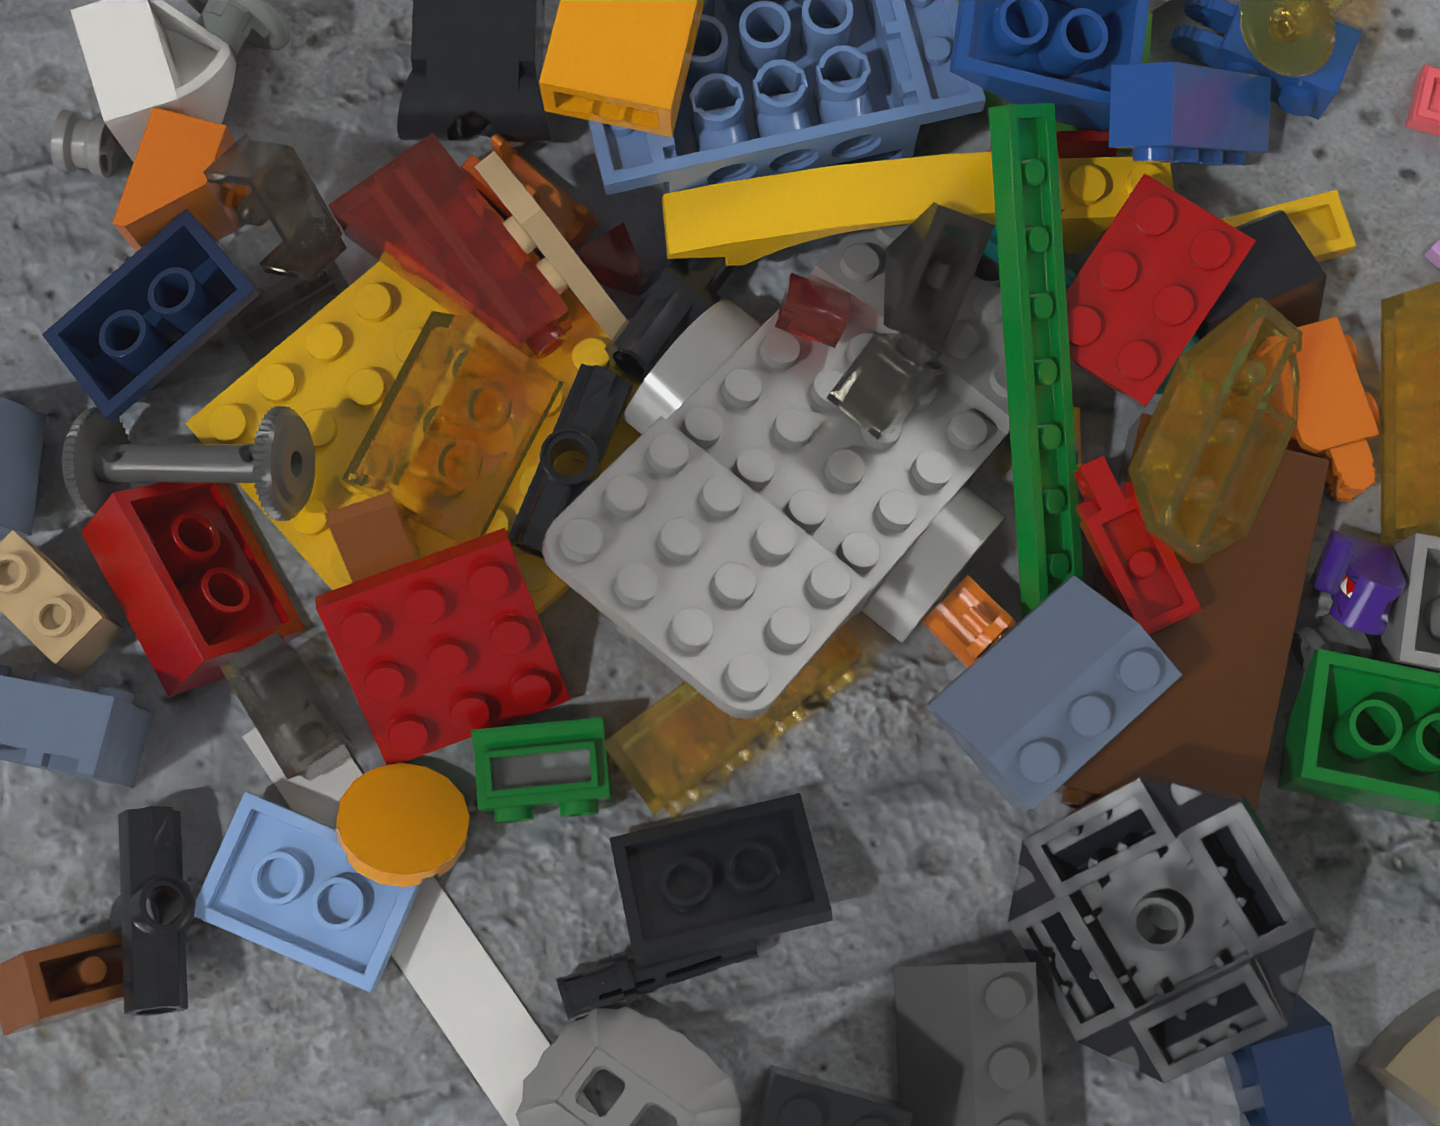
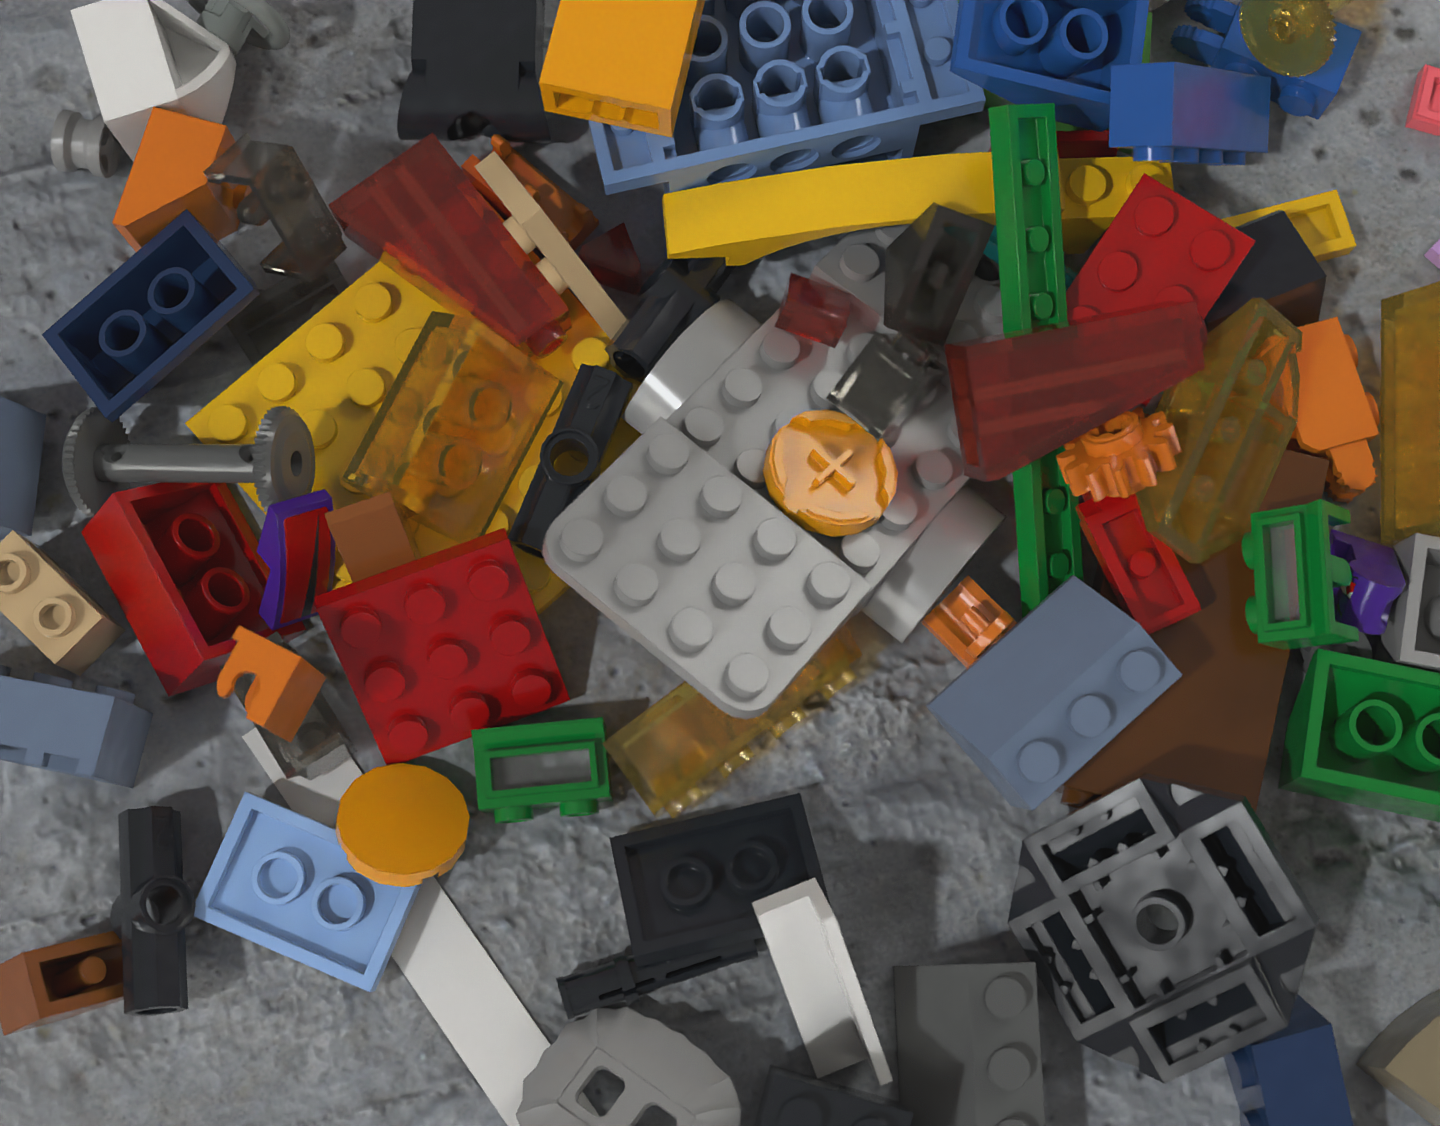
(282, 685): none -> orange hinge
(299, 556): none -> slope
(819, 980): none -> white panel
(829, 473): none -> light orange tile
(1058, 380): none -> clear red slope
(1120, 455): none -> orange gear
(1296, 576): none -> green window

